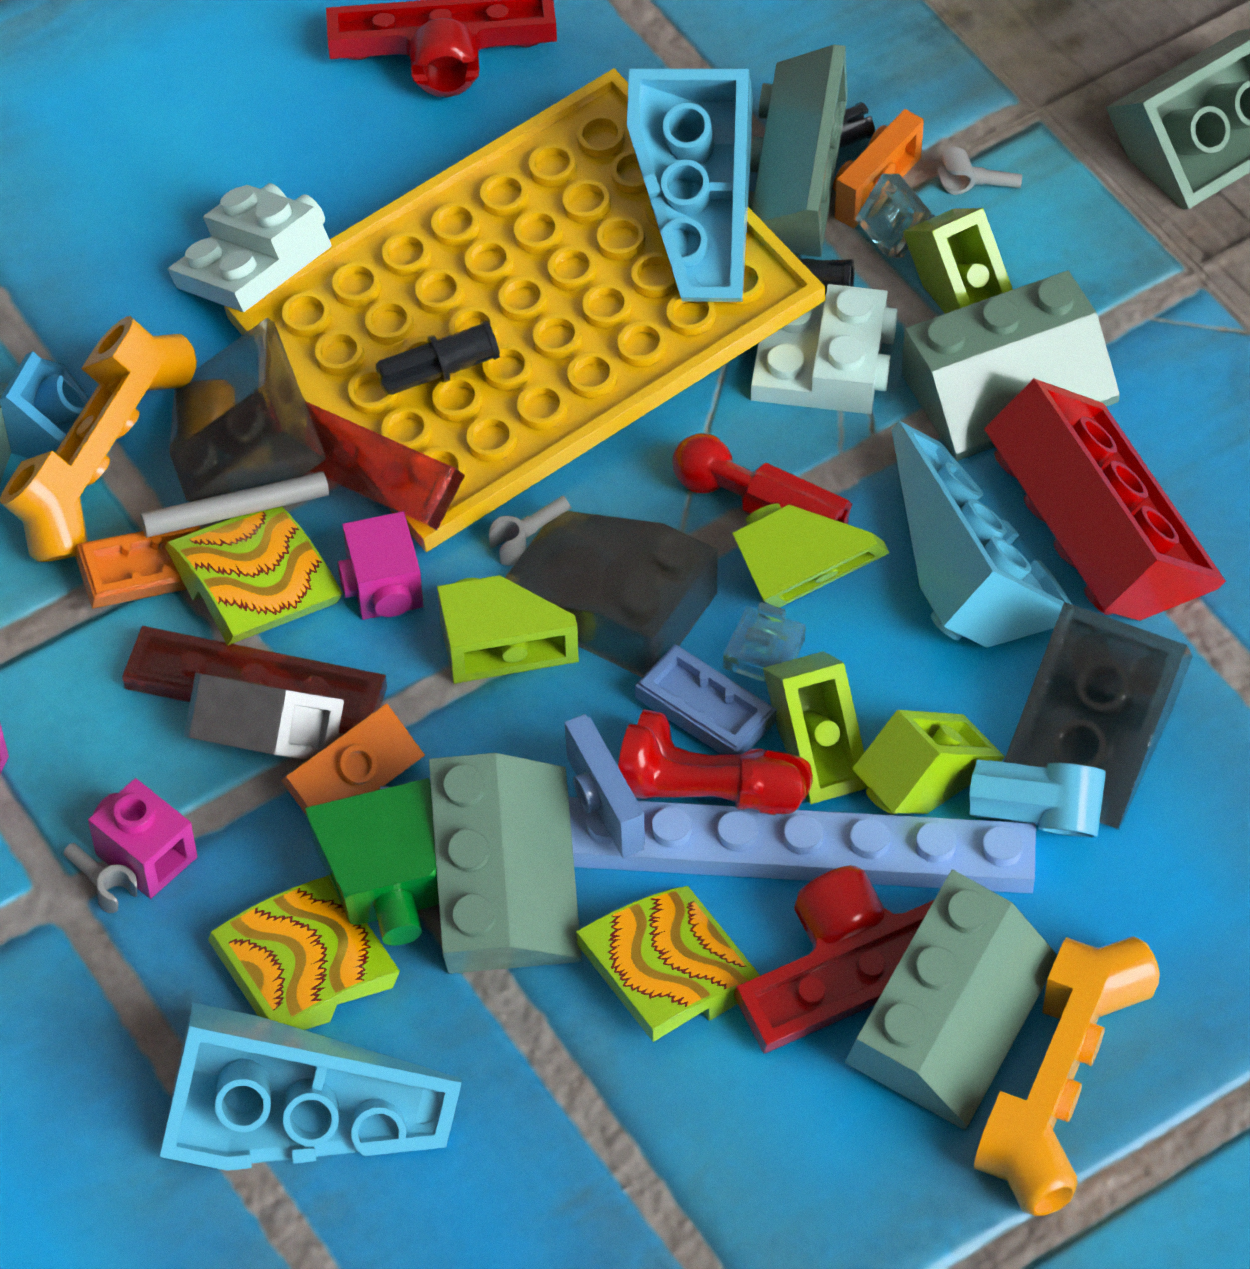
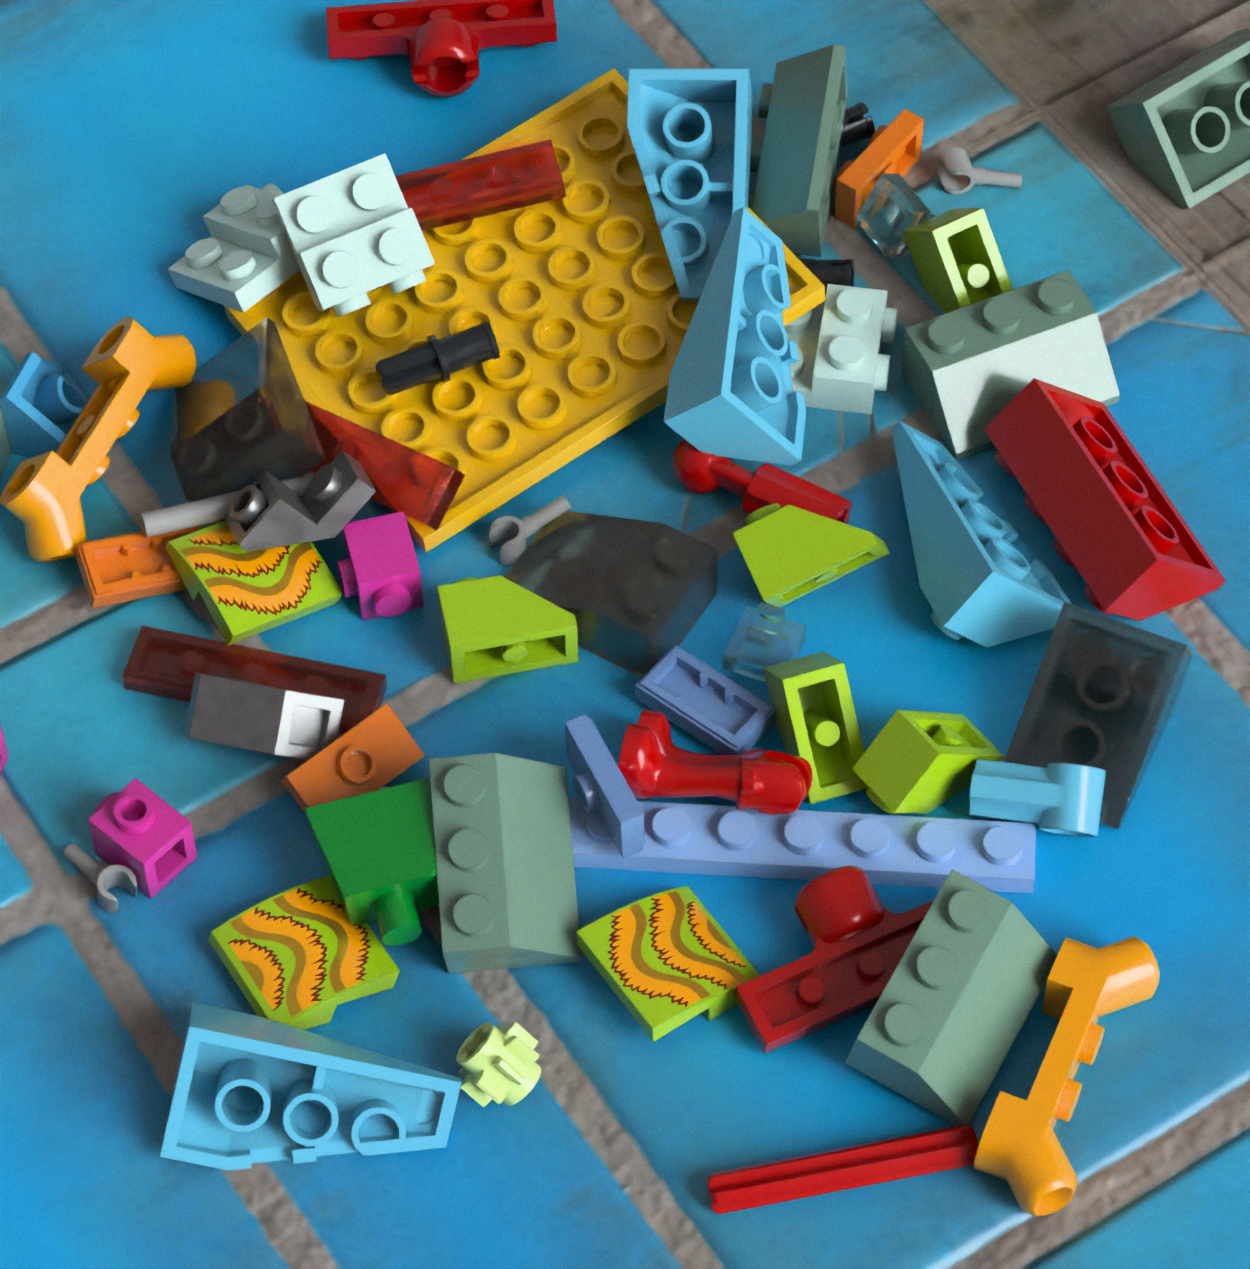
(276, 516): none -> flat silver slope
(354, 235): none -> light aqua plate
(483, 185): none -> clear red tile
(498, 1064): none -> yellowish green gear
(733, 369): none -> medium azure wedge
(842, 1169): none -> red axle

